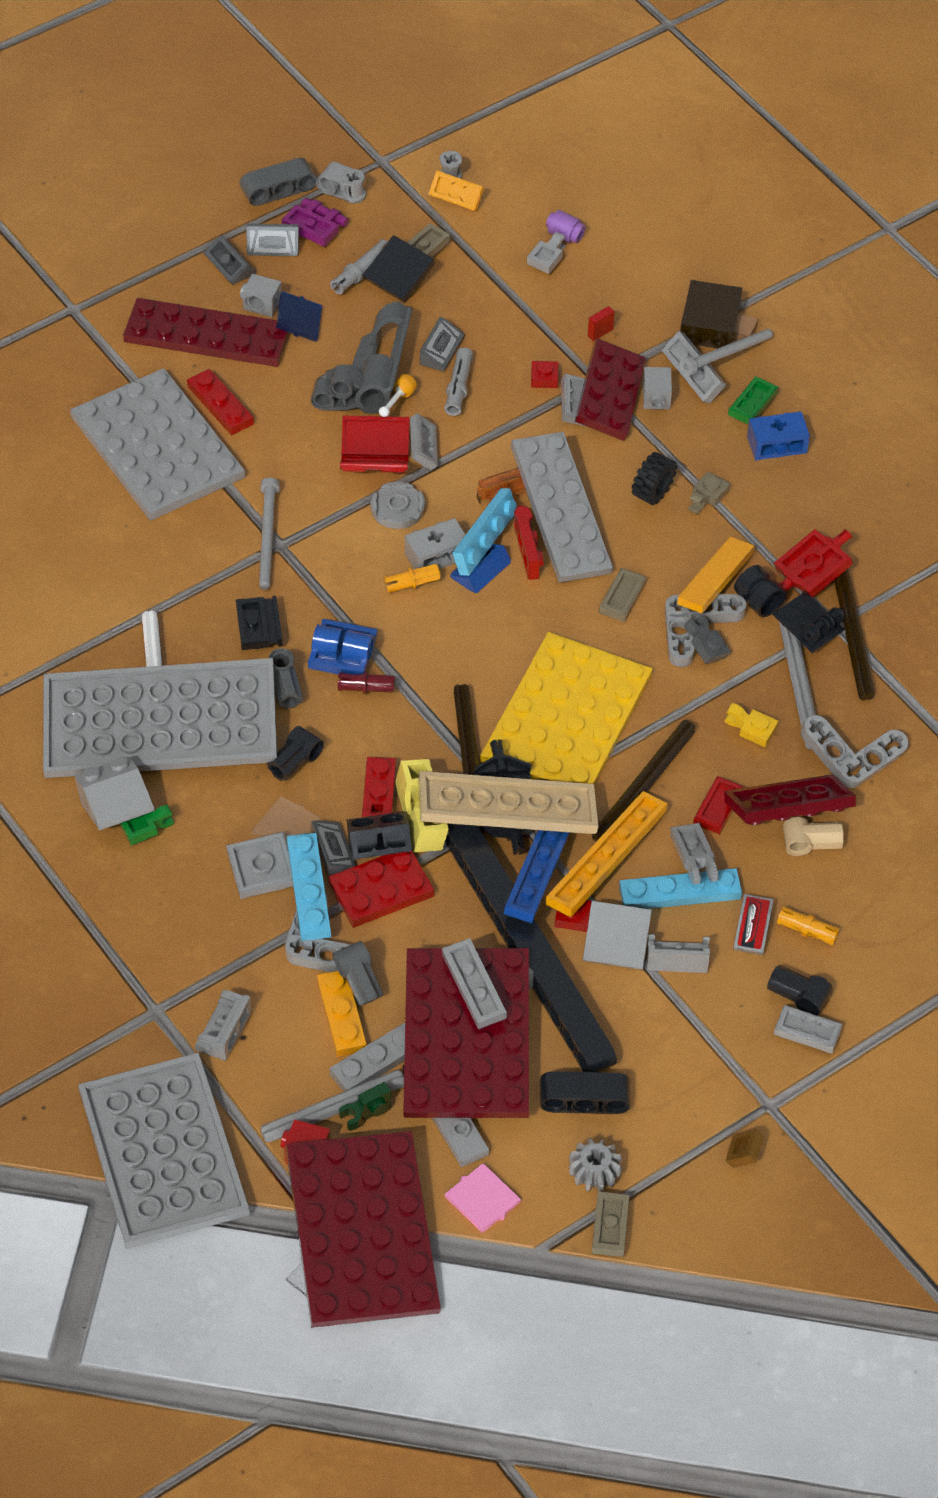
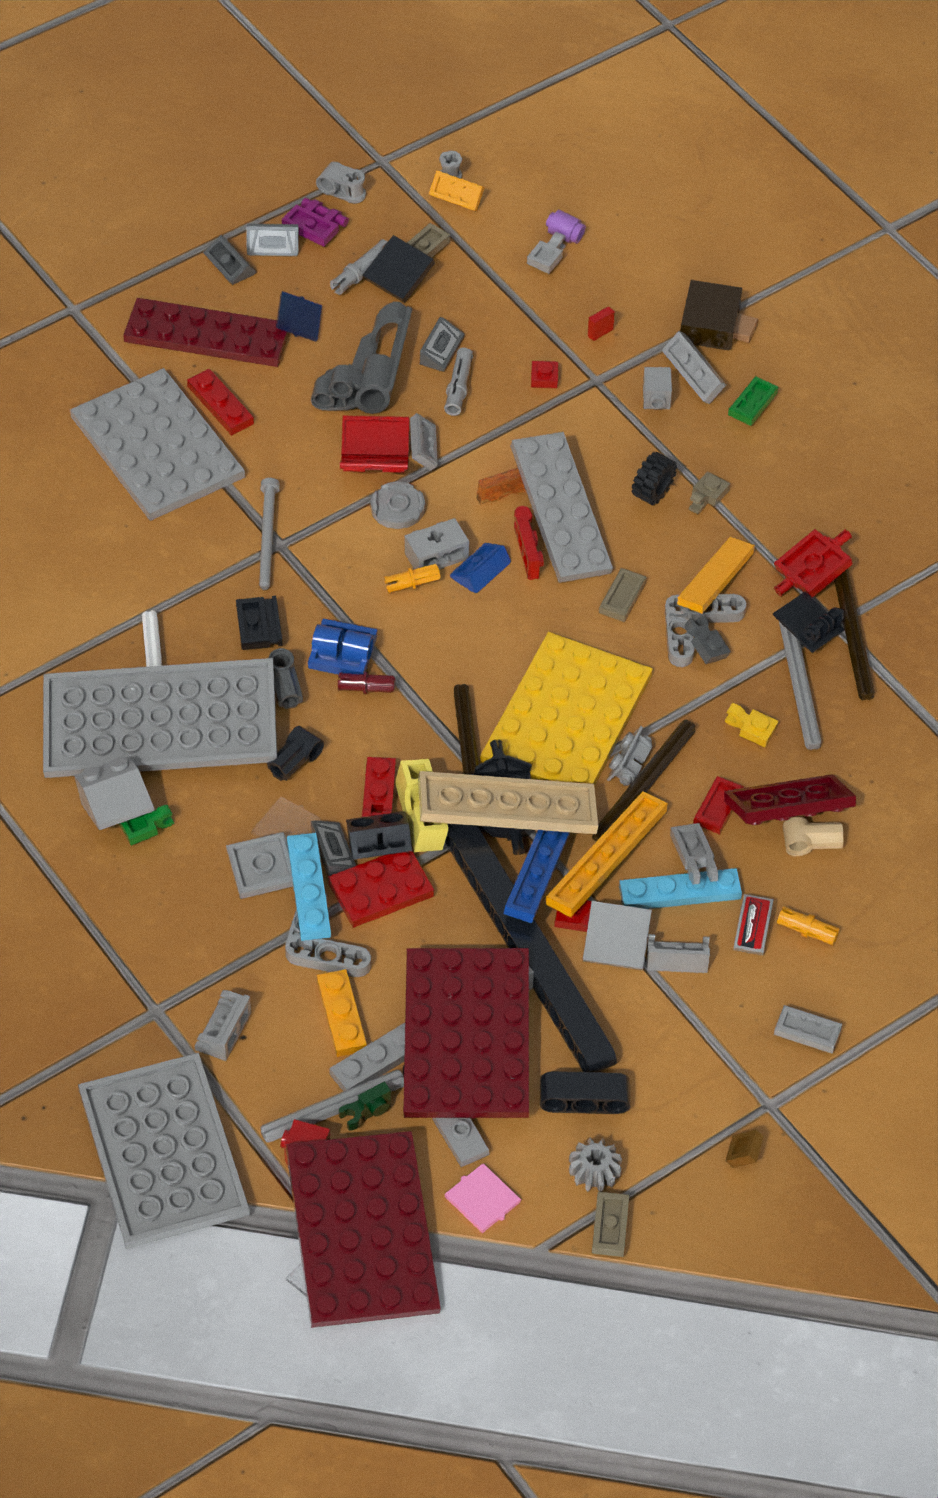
(261, 295): light grey brick -> none
(278, 181): dark grey beam -> none
(354, 965): dark grey piece -> none
(403, 387): light orange hinge -> none
(474, 983): light grey plate -> none
(484, 532): medium azure plate -> none
(571, 392): light grey plate -> none
(610, 389): dark red plate -> none
(623, 764): none -> light grey hinge
(689, 365): light grey bar -> none
(763, 594): black wheel -> none
(778, 435): blue brick -> none
(807, 993): black piece -> none
(848, 759): light grey beam -> none

